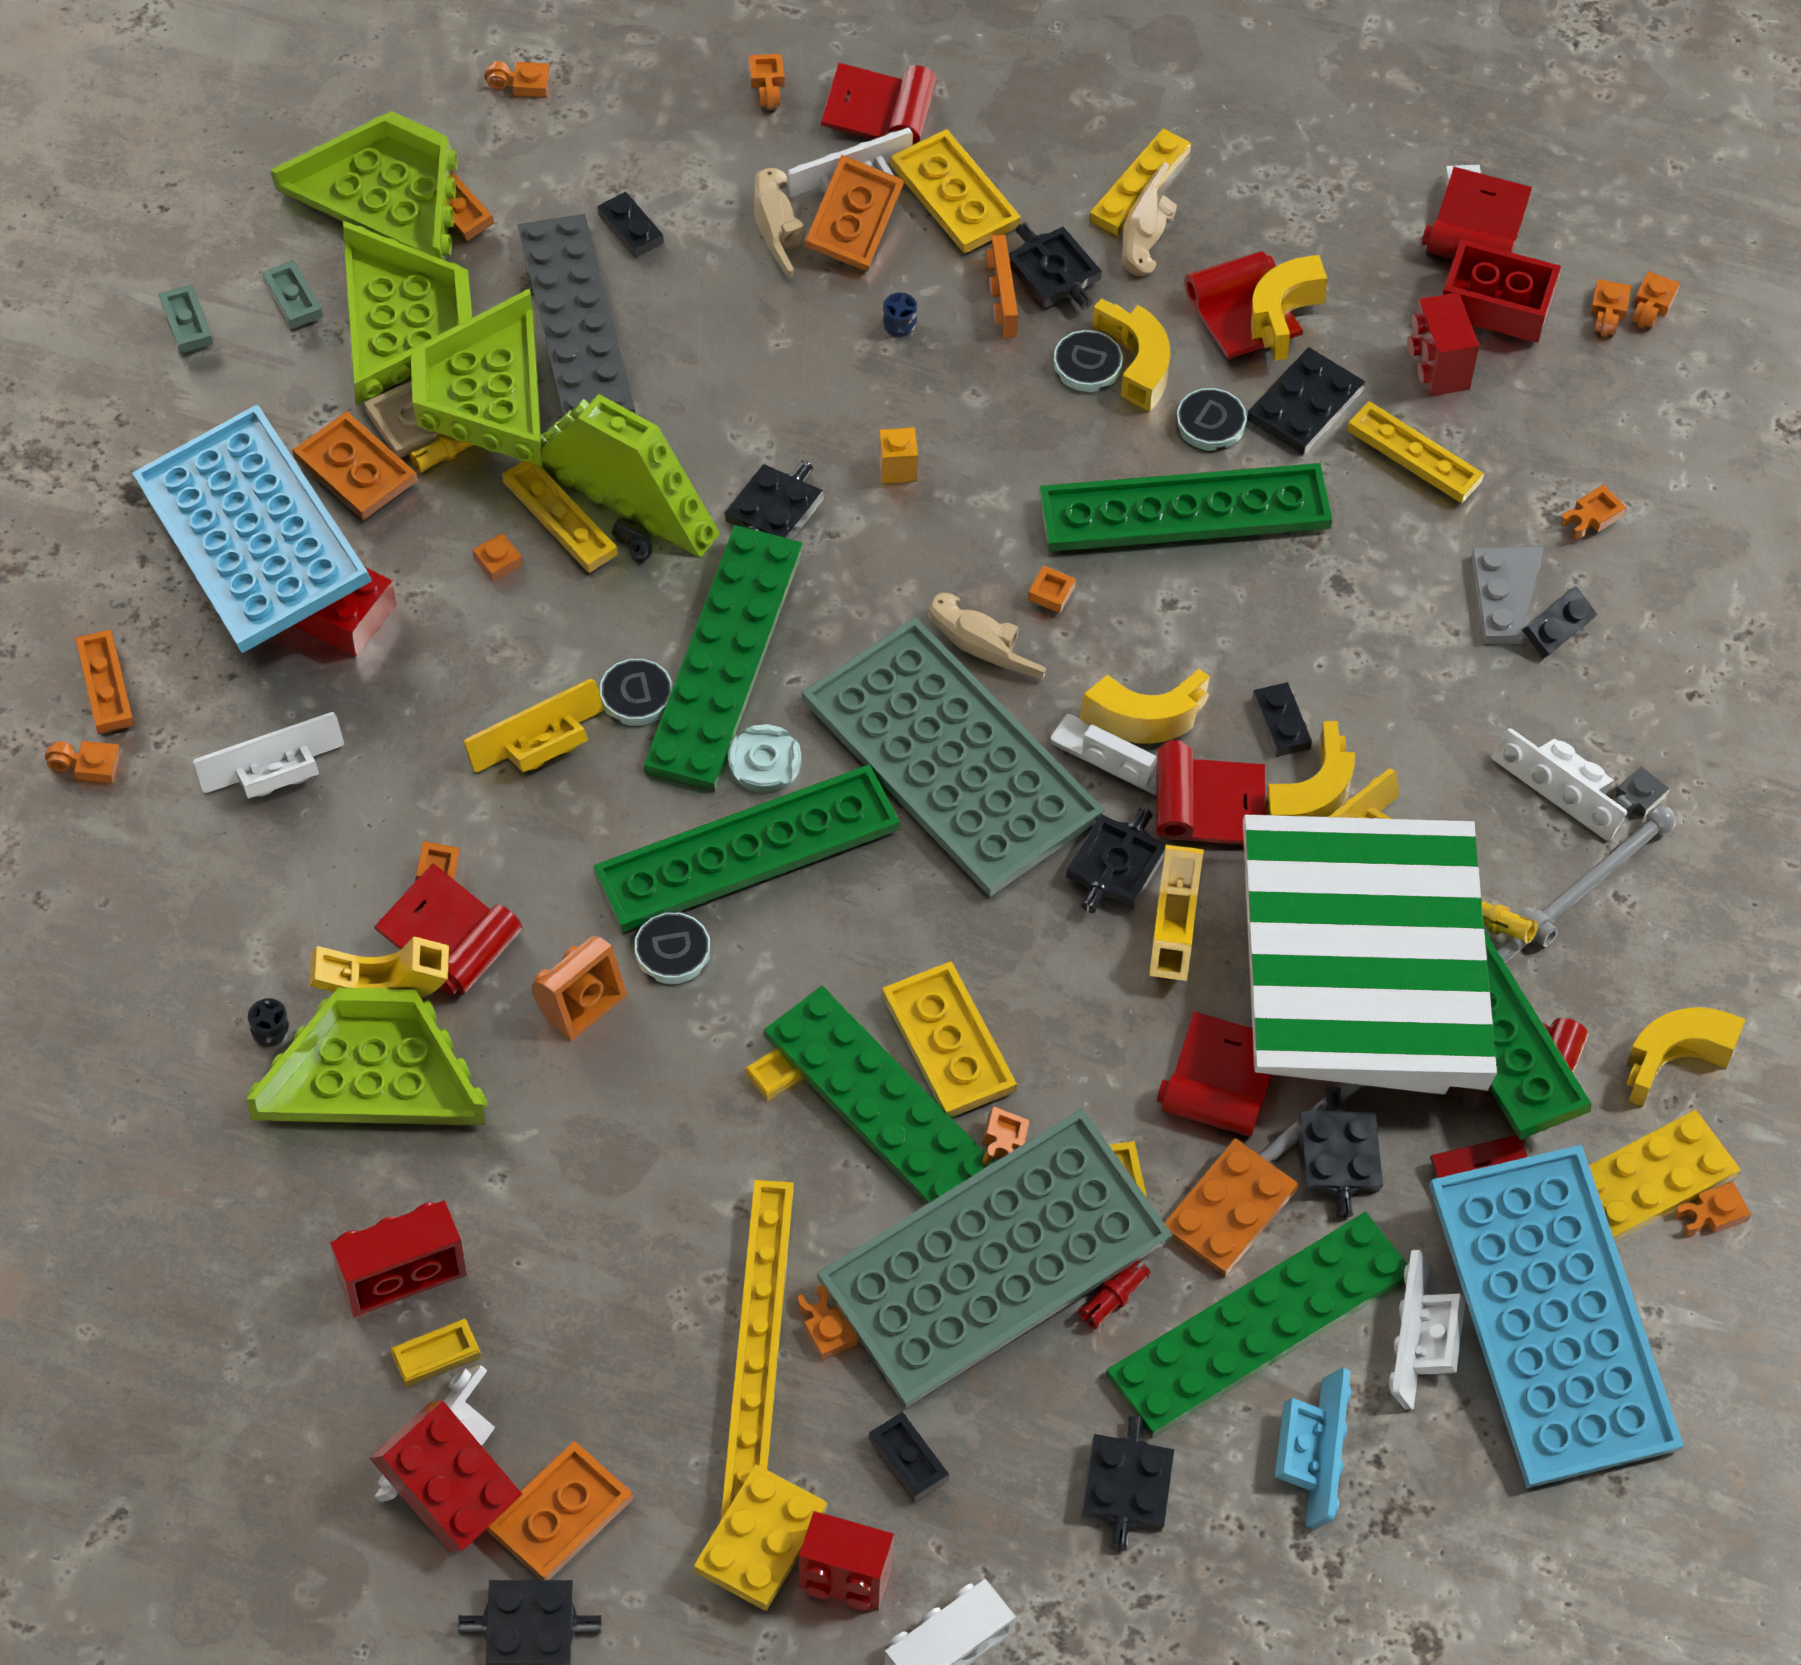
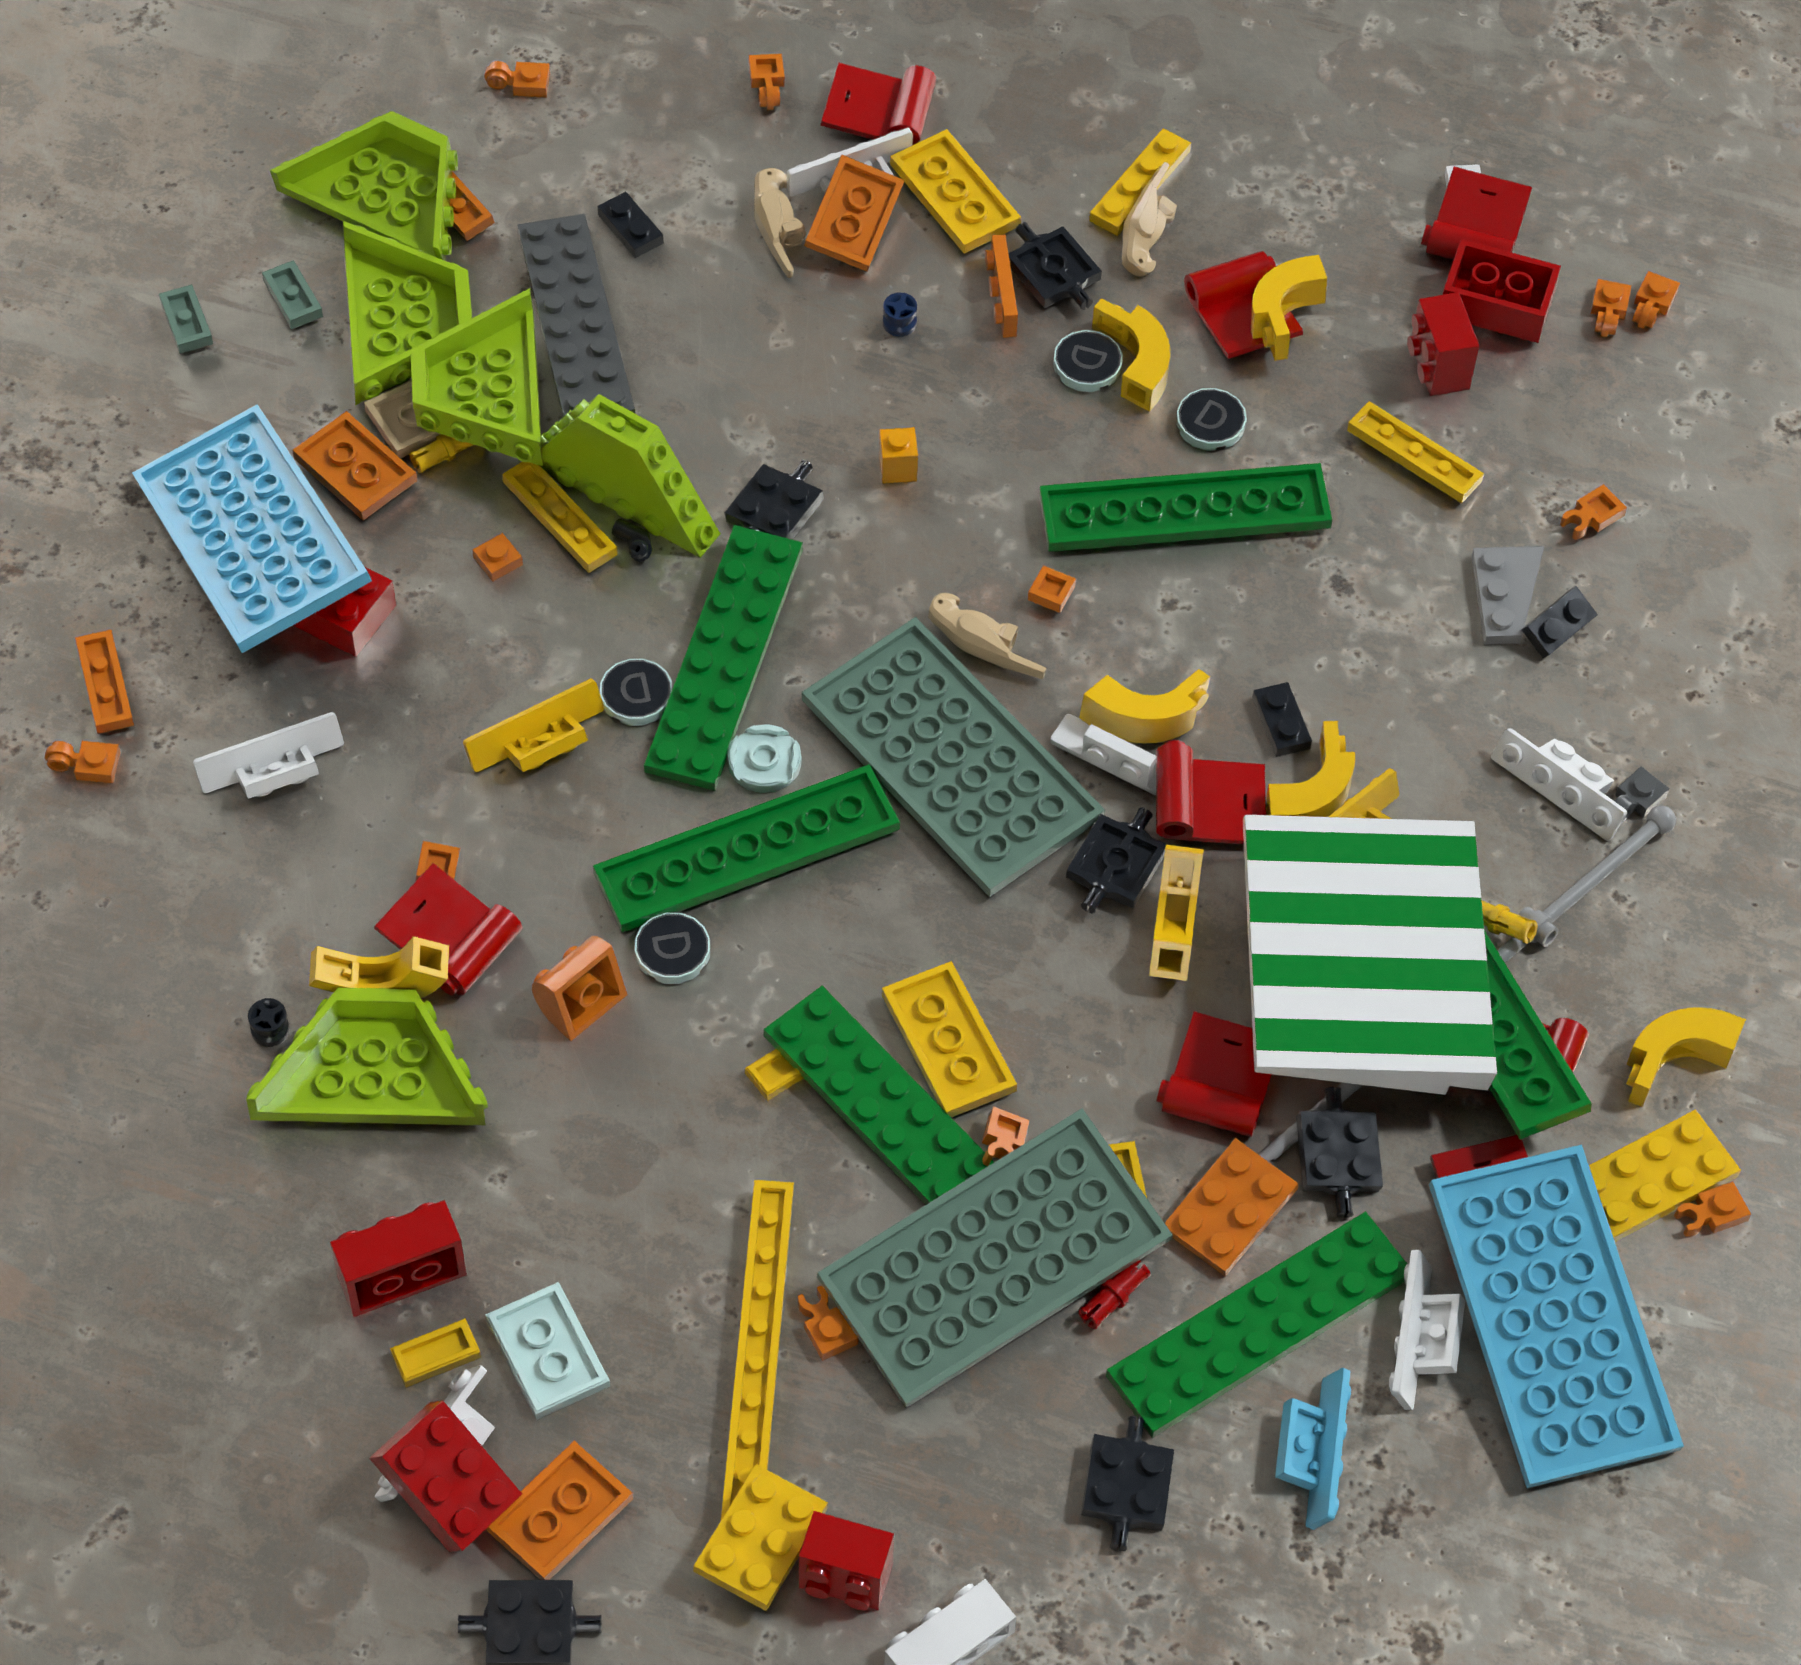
(547, 1350): none -> light aqua tile
(908, 1456): black plate -> none
(1306, 400): black plate -> none

